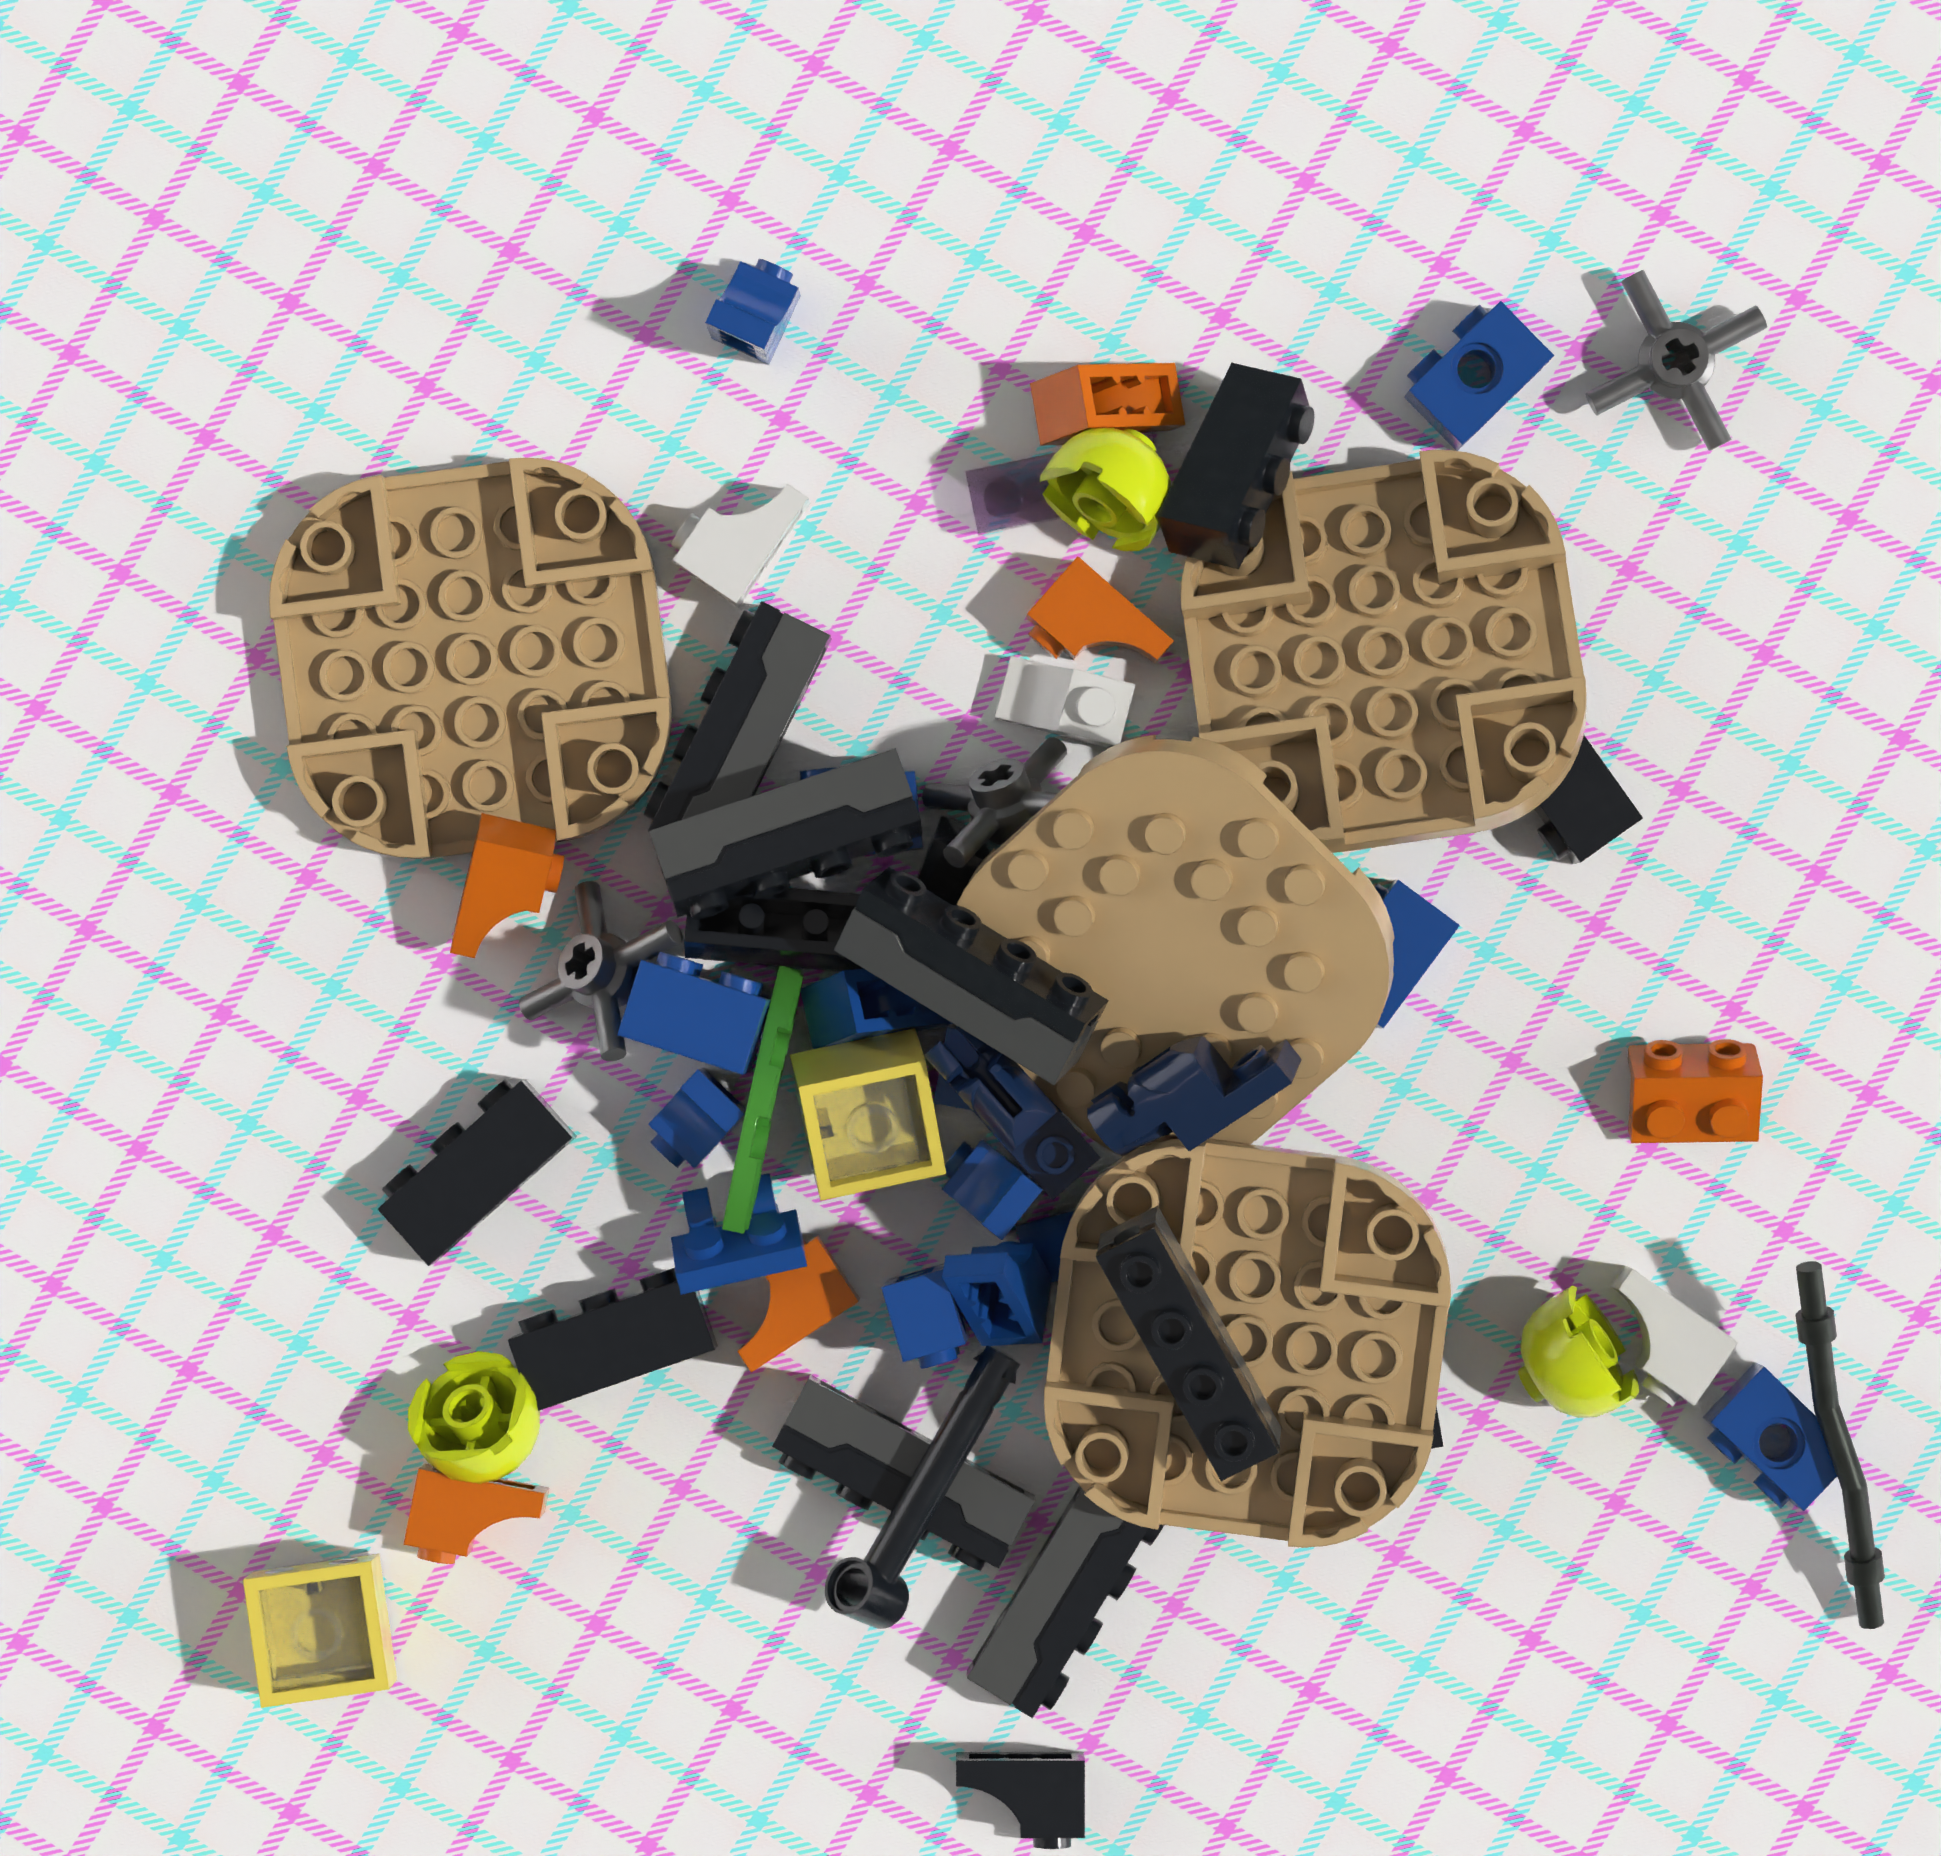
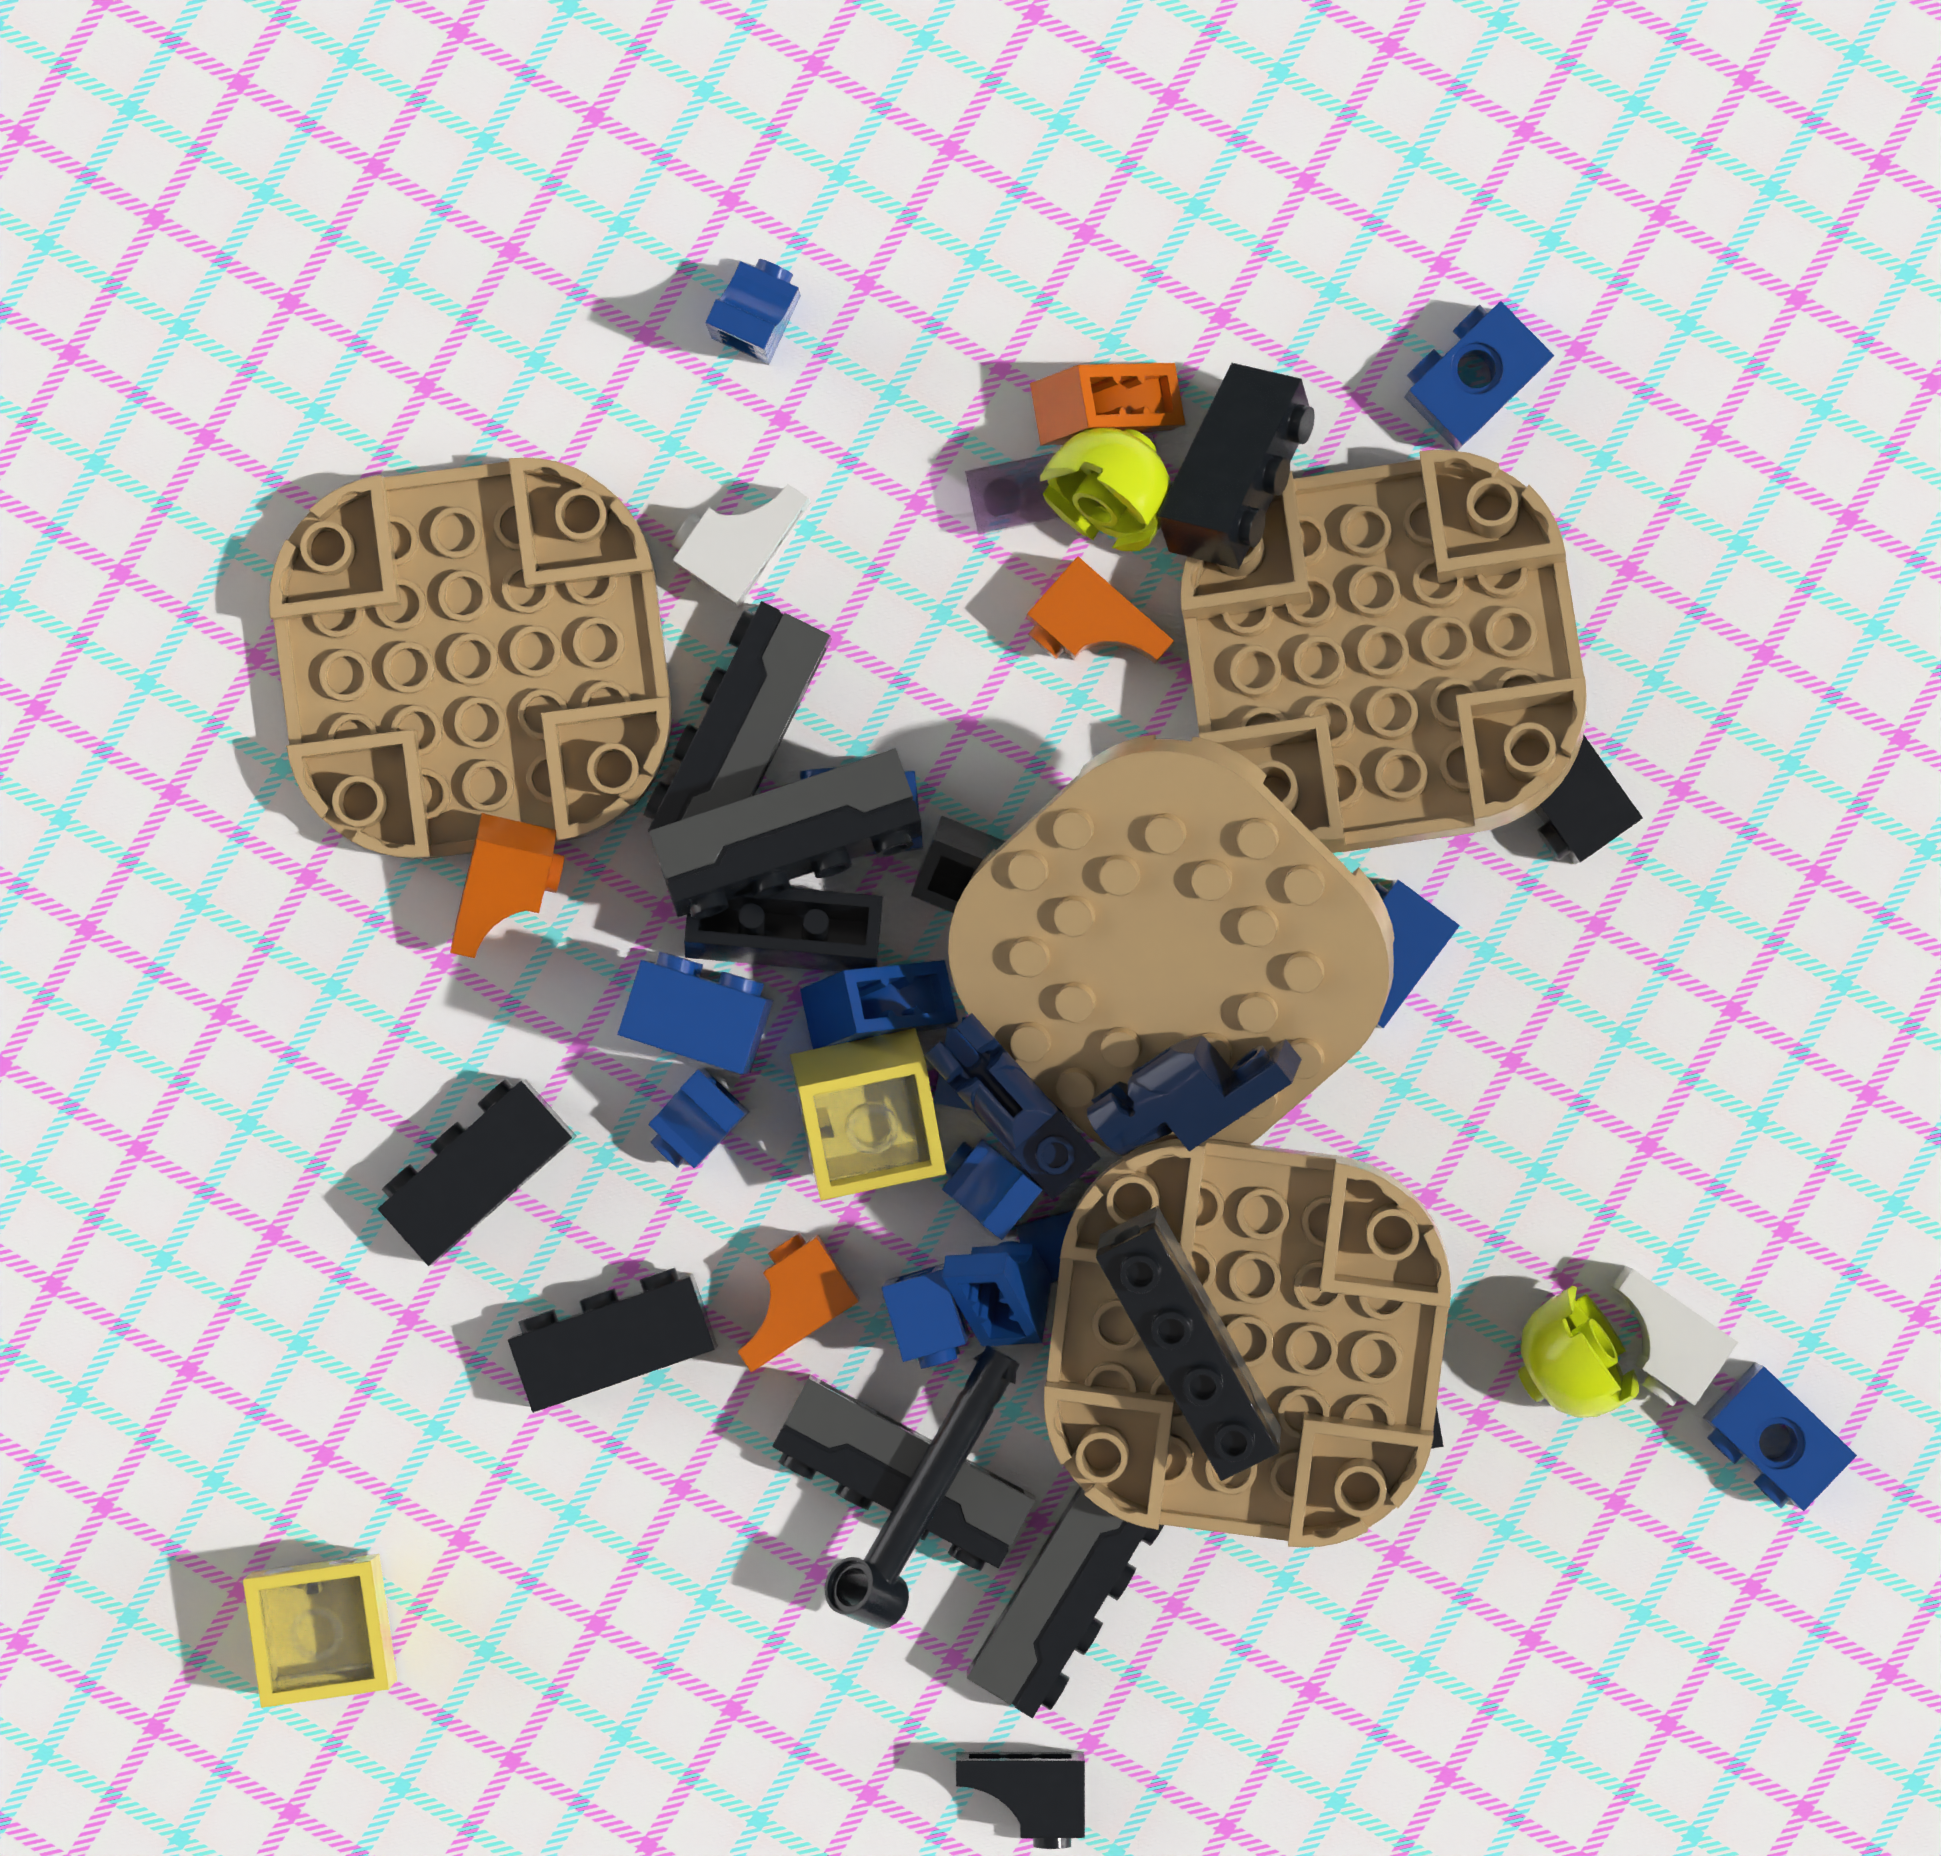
(452, 1512): orange arch -> none
(475, 1418): neon yellow cylinder -> none
(599, 970): flat silver bar -> none
(720, 1257): blue plate -> none
(762, 1099): bright green tile -> none
(971, 974): black piece -> none
(998, 799): flat silver bar -> none
(1065, 702): white arch -> none
(1680, 337): flat silver bar -> none
(1694, 1092): orange bracket -> none
(1817, 1330): pearl dark grey bar -> none

